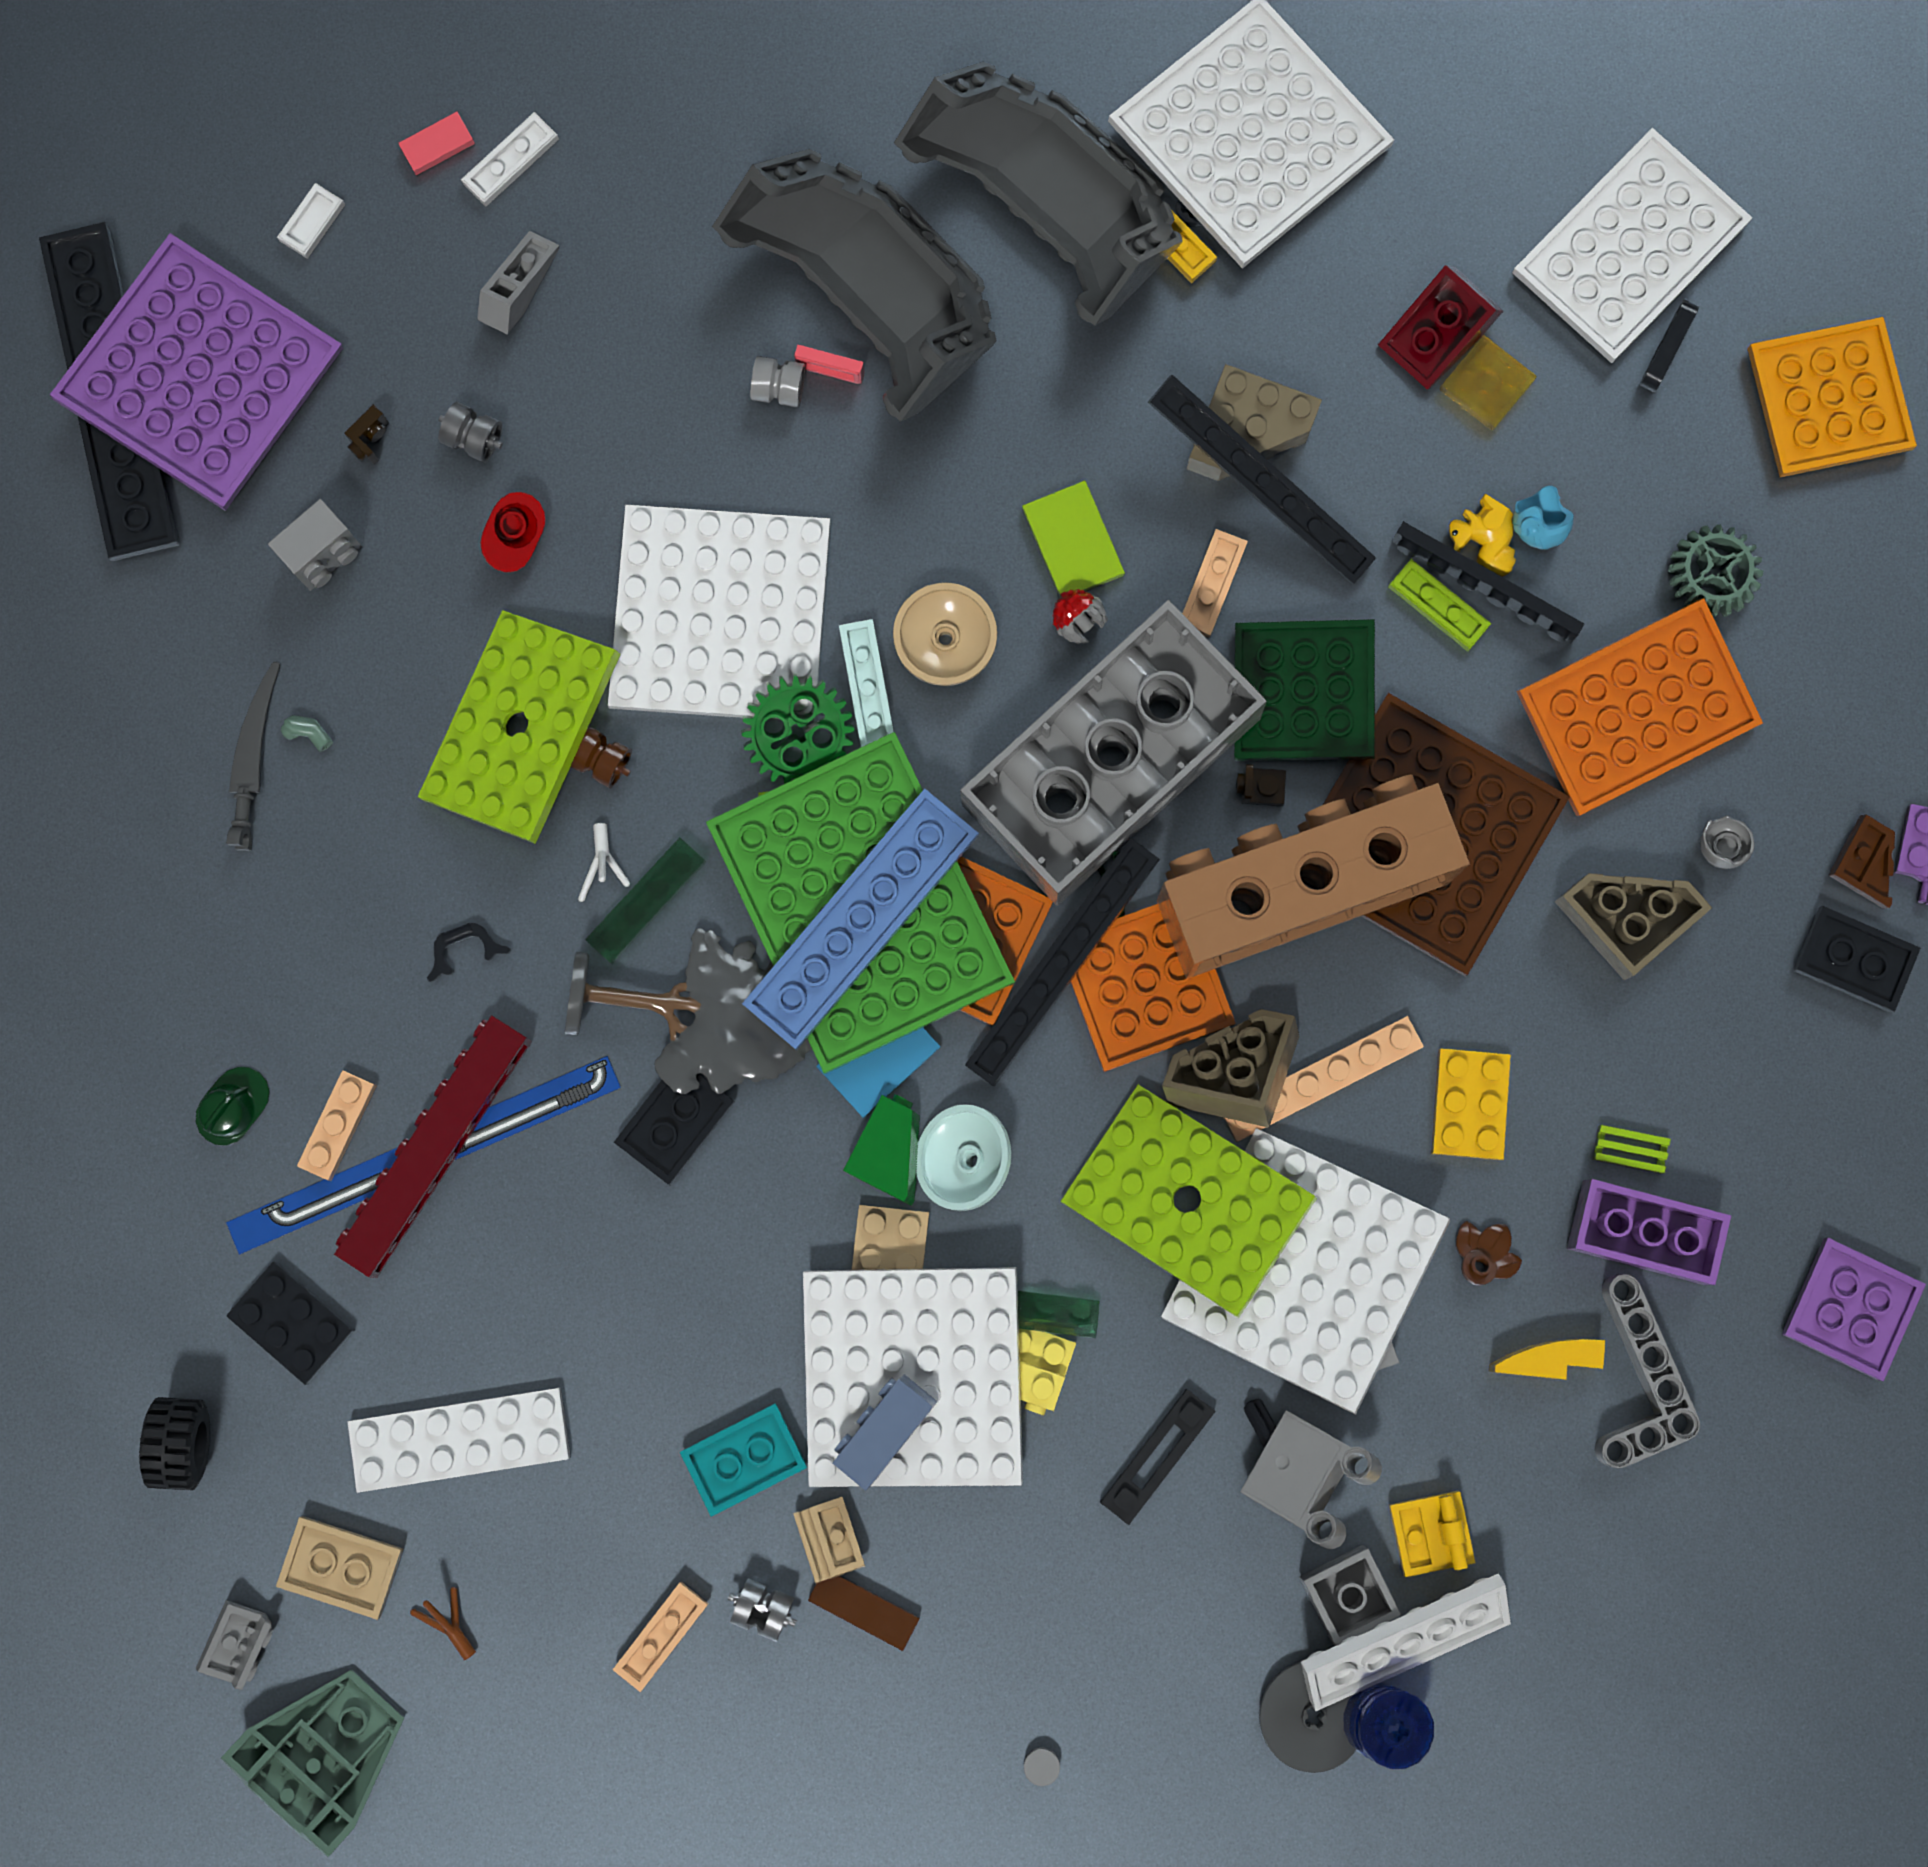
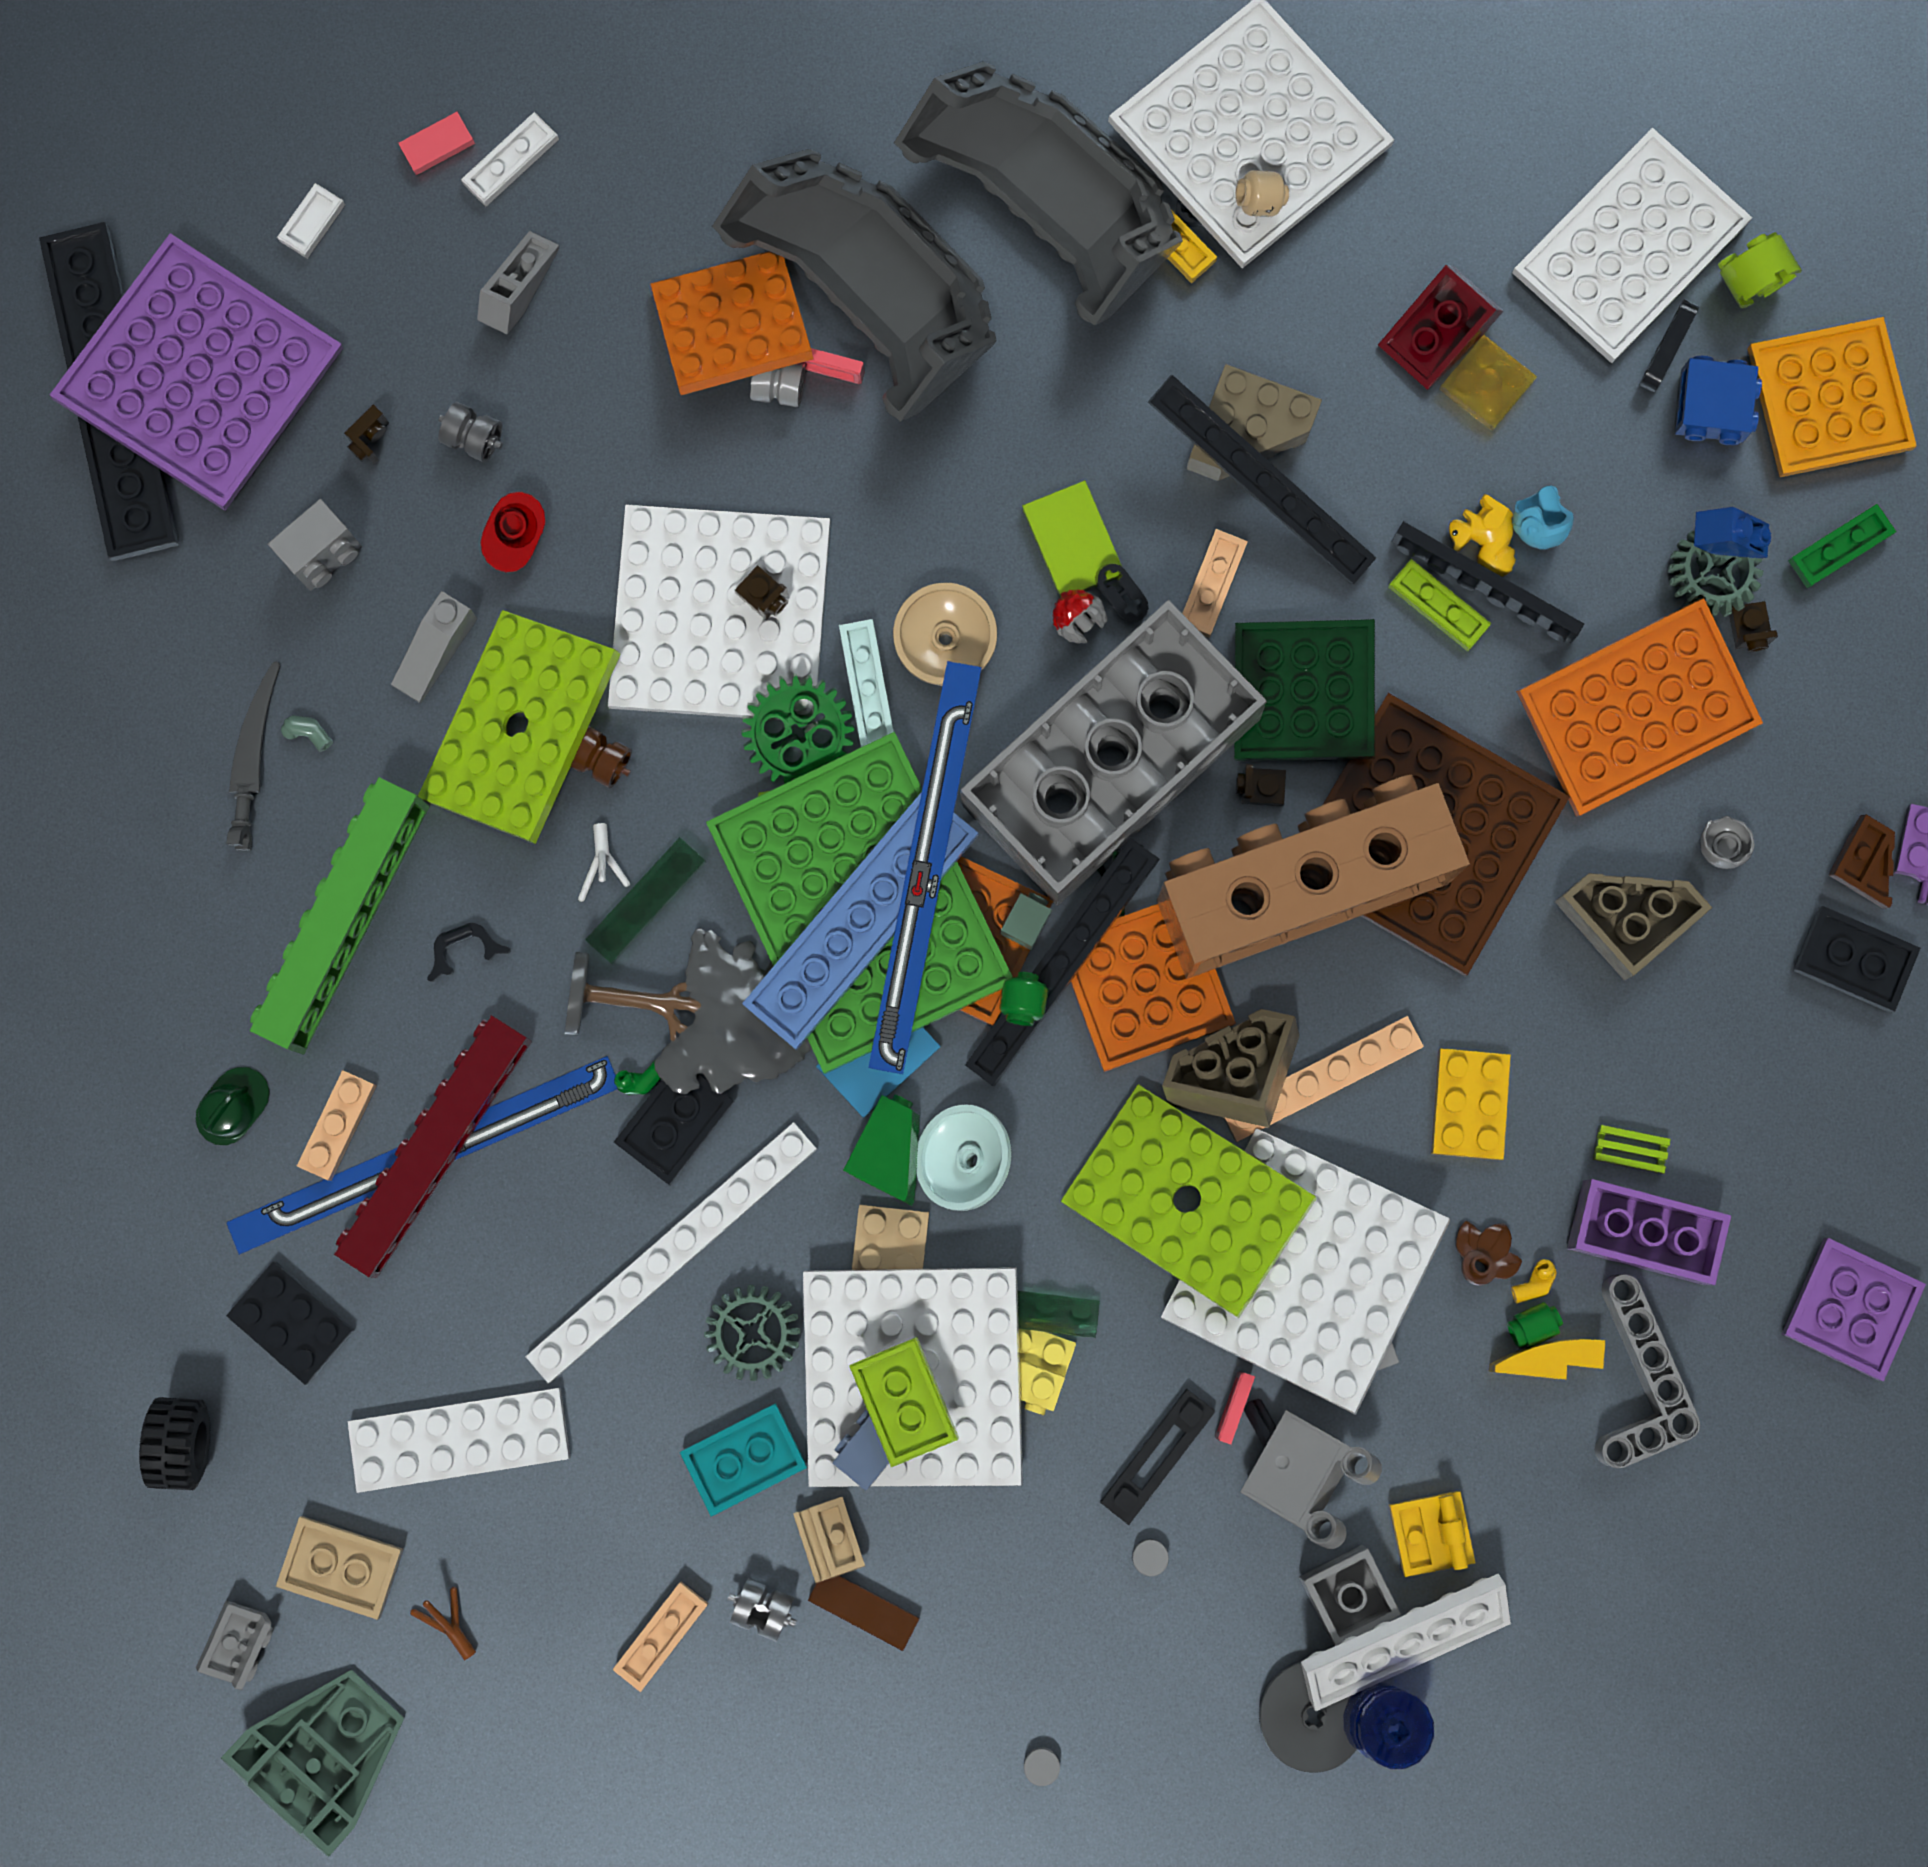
(339, 916): none -> bright green brick
(433, 646): none -> light grey slope
(637, 1083): none -> green arm
(671, 1253): none -> white plate
(726, 1315): none -> sand green gear
(731, 322): none -> orange plate
(763, 593): none -> dark brown bracket
(904, 1402): none -> lime tile
(925, 868): none -> sticker
(1023, 999): none -> green head
(1026, 920): none -> sand green brick
(1128, 587): none -> black beam
(1150, 1557): none -> light grey tile
(1234, 1407): none -> coral tile
(1261, 193): none -> tan head
(1534, 1325): none -> green brick
(1538, 1284): none -> yellow arm
(1717, 400): none -> blue brick
(1731, 533): none -> blue slope
(1752, 627): none -> dark brown bracket
(1760, 269): none -> lime brick
(1842, 546): none -> green plate

